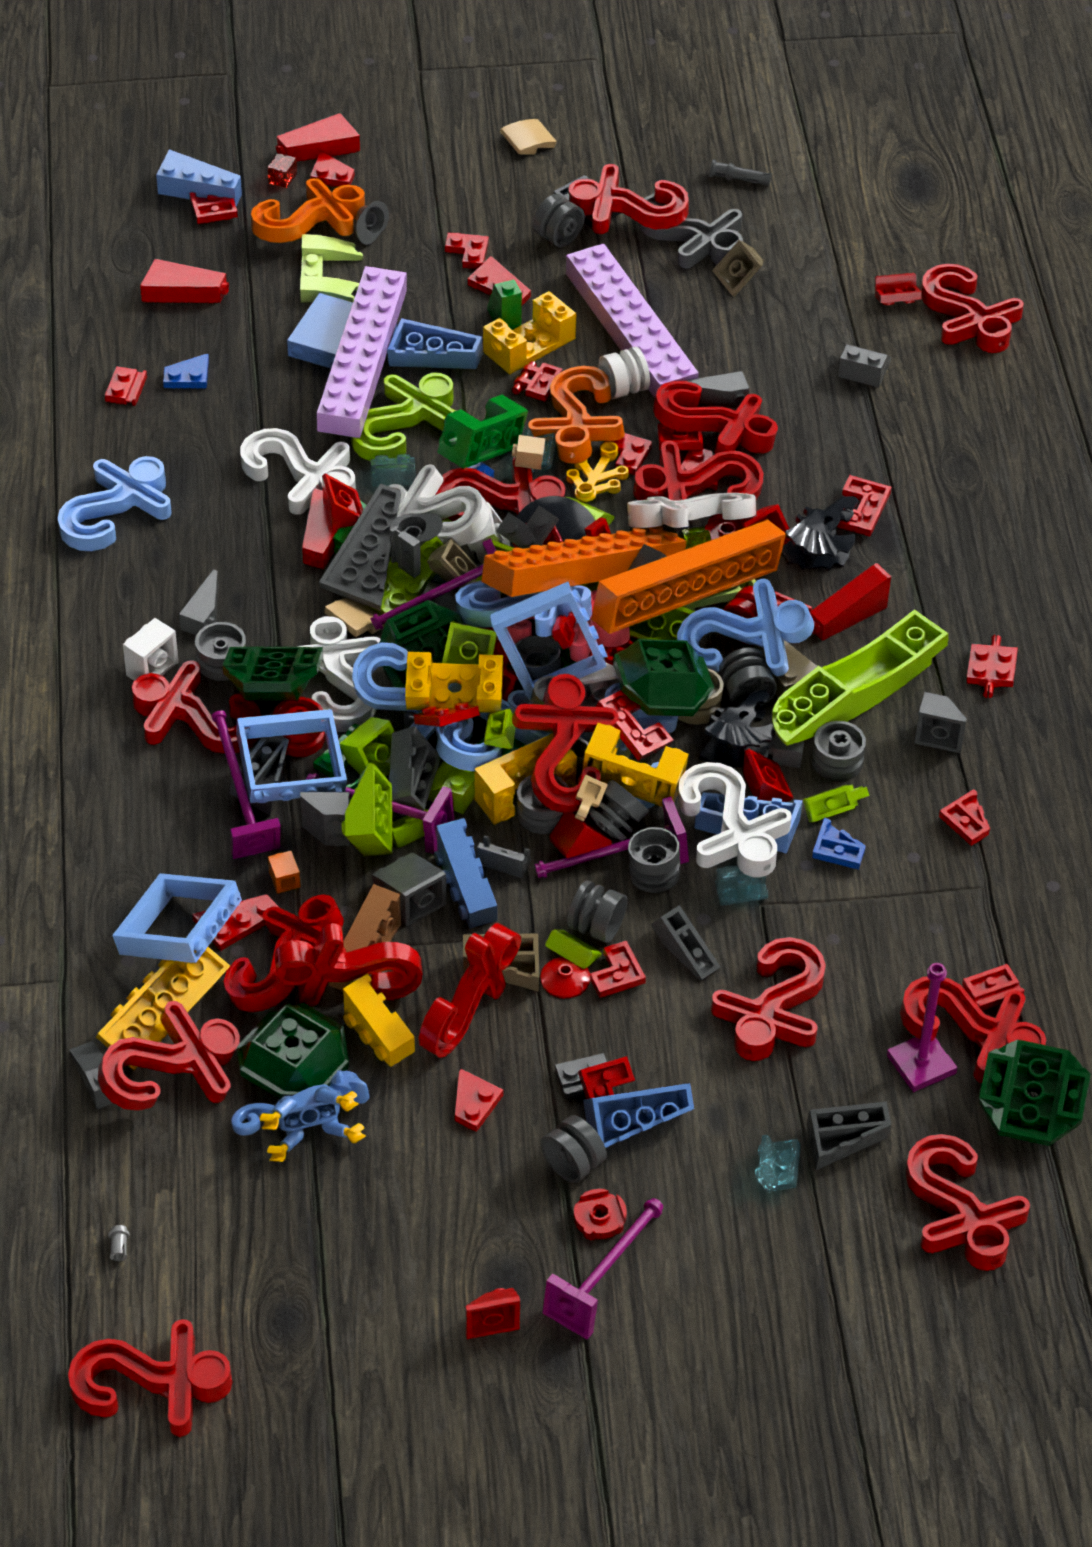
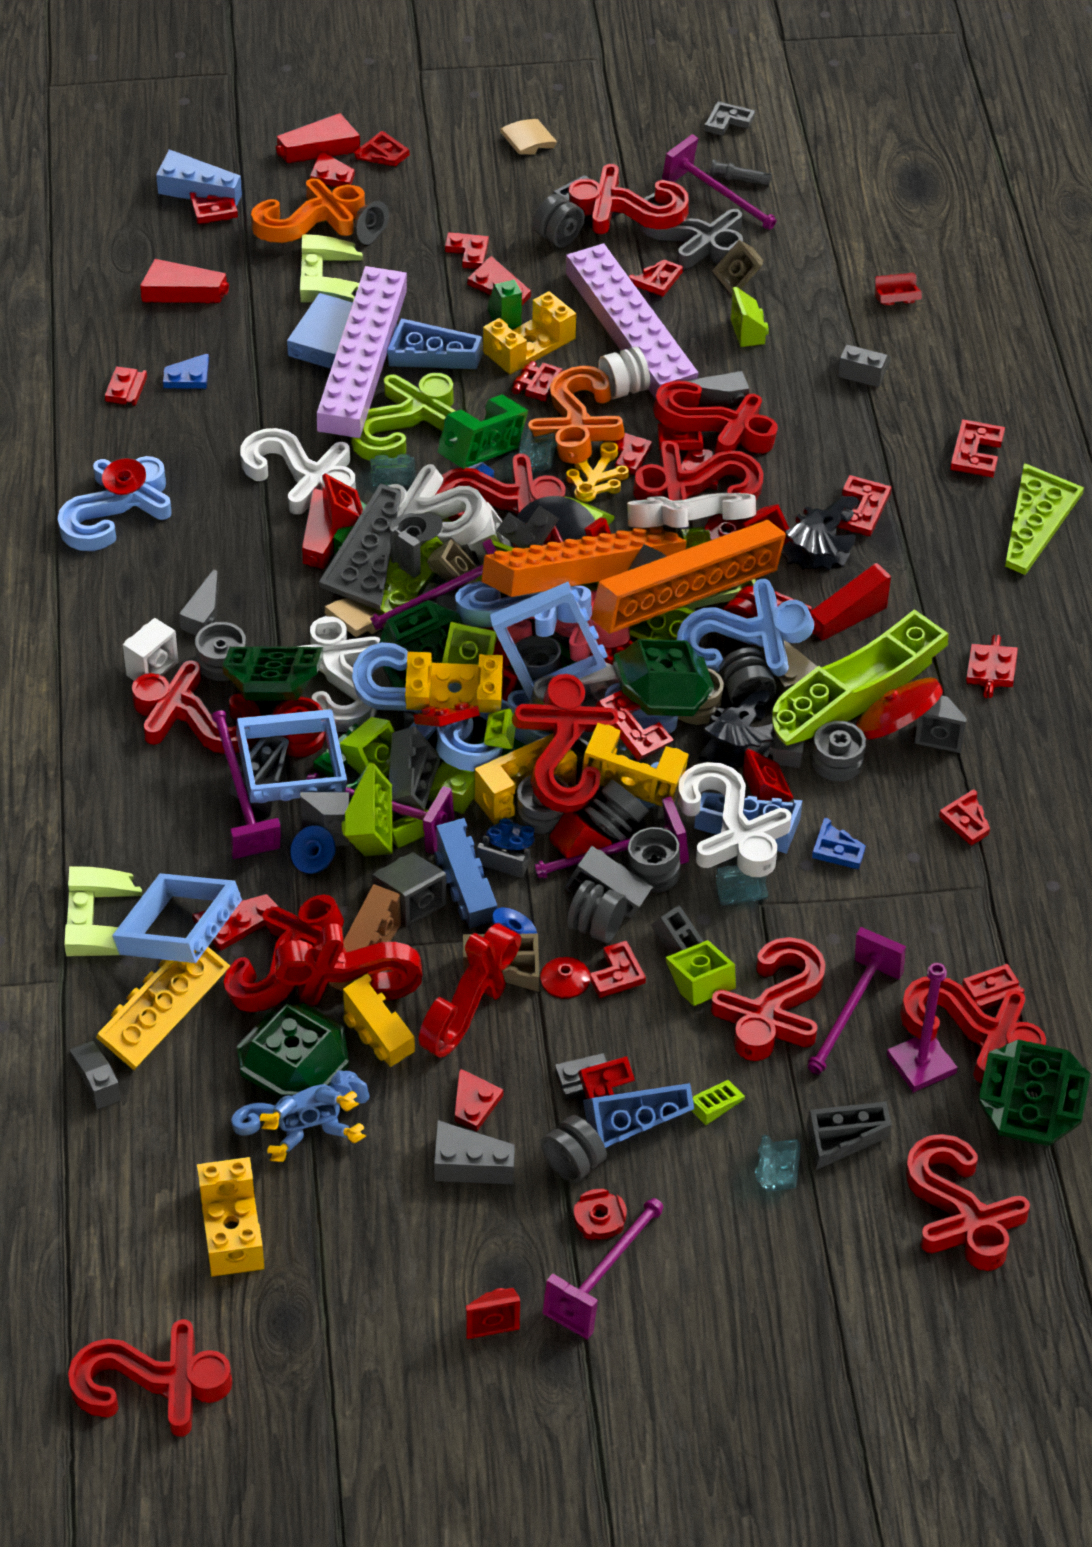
(84, 885): none -> yellowish green wedge
(118, 1236): light grey pin -> none
(124, 476): none -> red dish
(192, 1053): red piece -> none
(229, 1197): none -> yellow plate
(282, 170): clear red brick -> none
(284, 871): orange brick -> none
(304, 849): none -> blue dish
(382, 150): none -> red wing
(472, 1157): none -> dark grey wedge
(510, 835): none -> blue dish
(513, 920): none -> blue dish
(528, 452): tan brick -> none
(563, 630): red plate -> none
(572, 948): lime slope -> none
(590, 794): tan plate -> none
(611, 875): none -> wedge
(658, 278): none -> red wing
(681, 160): none -> magenta tile
(701, 972): none -> lime slope
(706, 1114): none -> lime slope
(726, 114): none -> dark grey plate
(747, 319): none -> lime slope
(833, 802): lime hinge -> none
(877, 954): none -> magenta tile
(899, 707): none -> red dish
(965, 453): none -> plate
(973, 318): red piece -> none
(1039, 512): none -> lime wing

